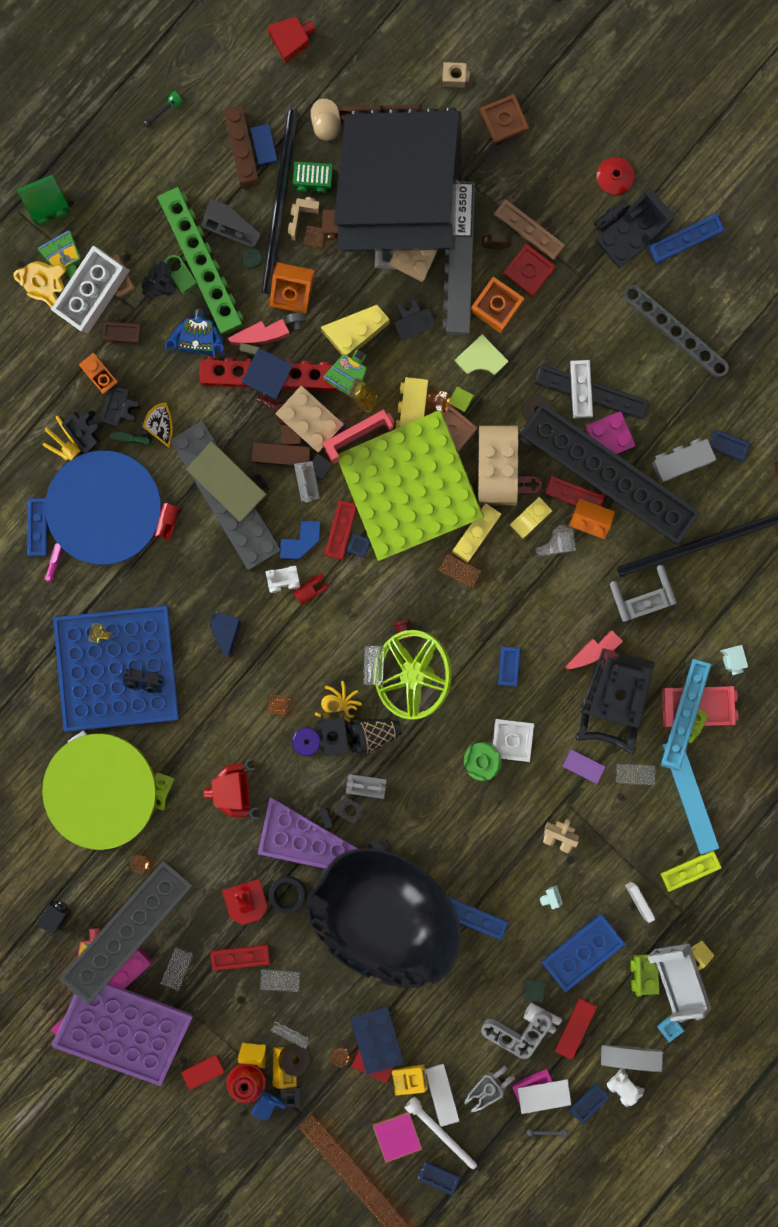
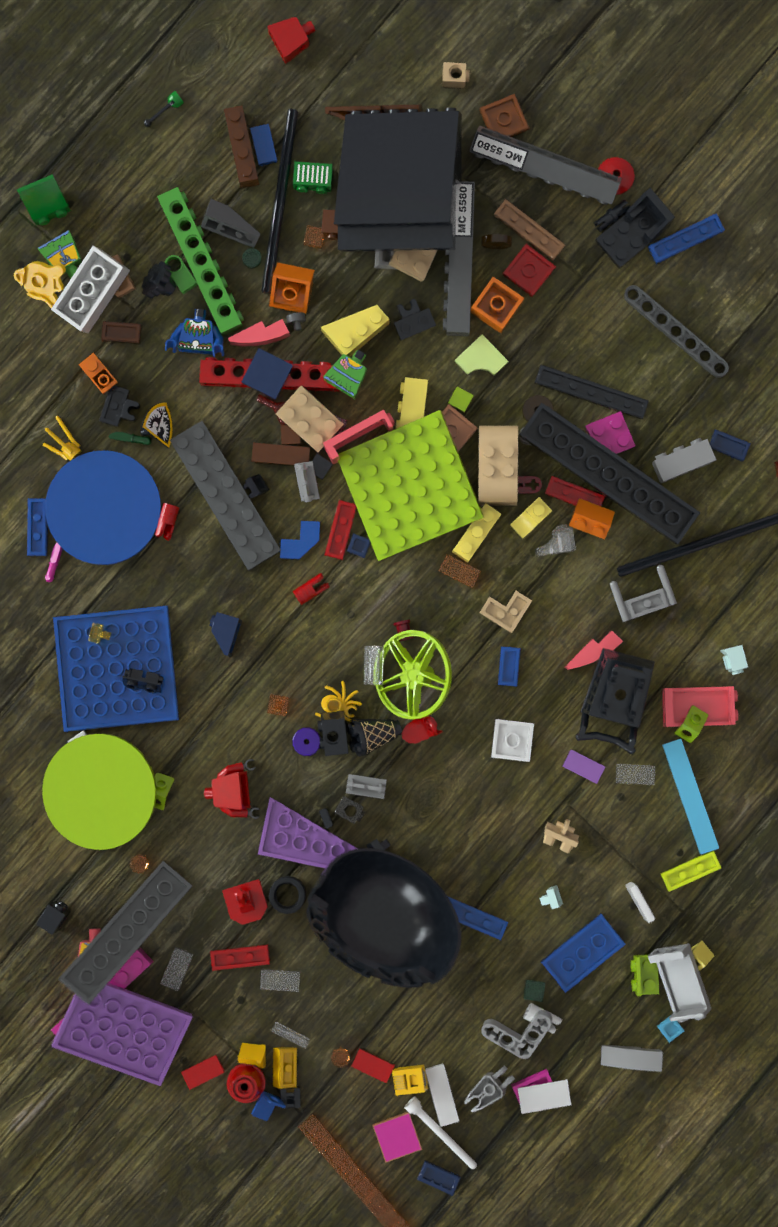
(83, 430): black plate -> none
(226, 481): olive tile -> none
(248, 349): olive tile -> none
(282, 578): white piece -> none
(301, 1063): dark brown piece -> none
(304, 205): tan bracket -> none
(325, 119): tan cap -> none
(363, 395): clear yellow tile -> none
(376, 1040): dark blue plate -> none
(420, 730): none -> red piece
(437, 400): clear orange tile -> none
(482, 761): bright green tile -> none
(508, 615): none -> tan plate
(545, 165): none -> dark grey brick
(563, 1133): dark grey hinge -> none
(575, 1028): red tile -> none
(581, 389): white tile -> none
(589, 1103): dark blue plate -> none
(625, 1088): white piece -> none
(686, 715): medium azure tile -> none

